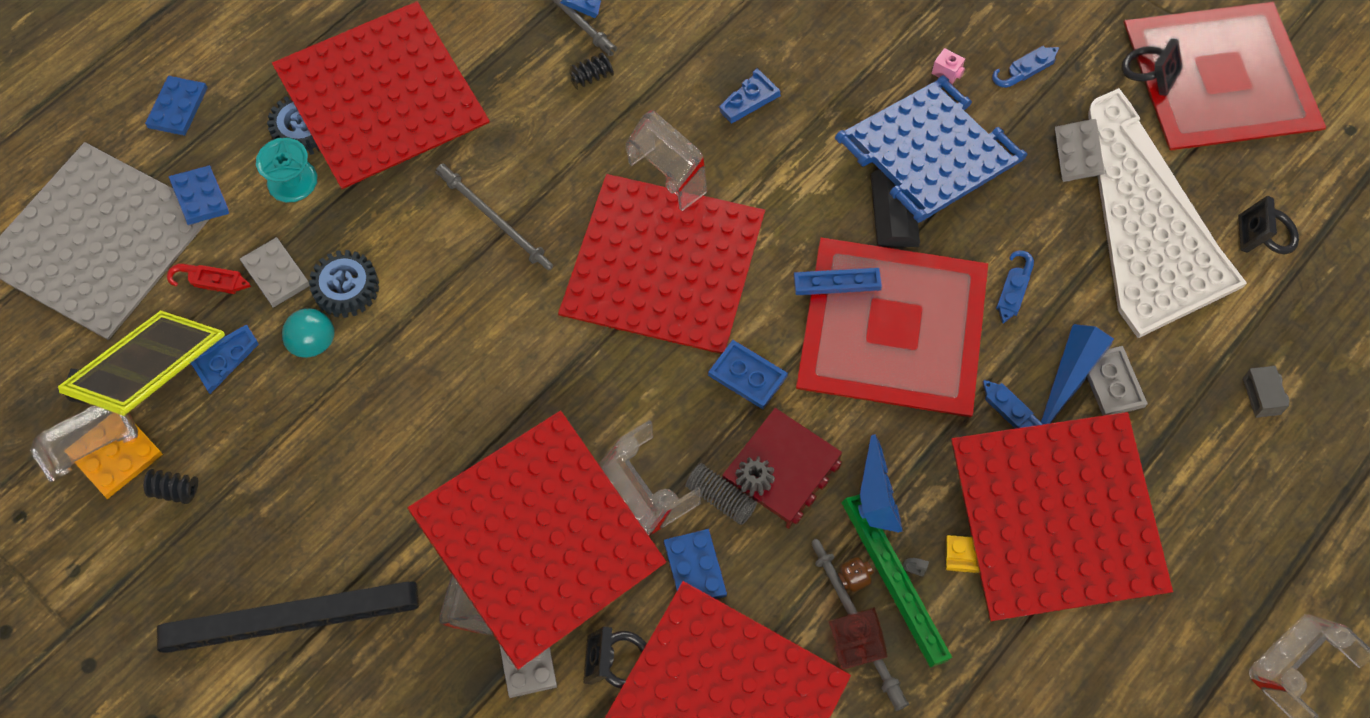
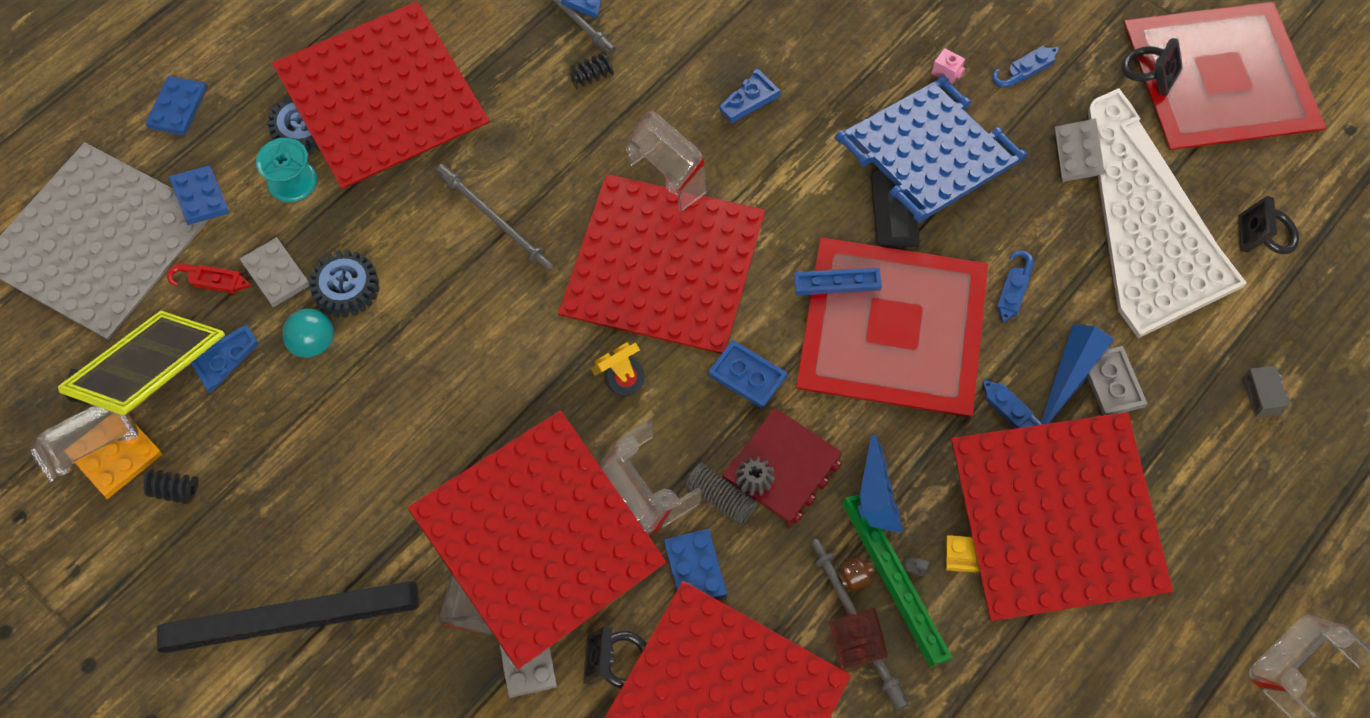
(622, 374): none -> plate

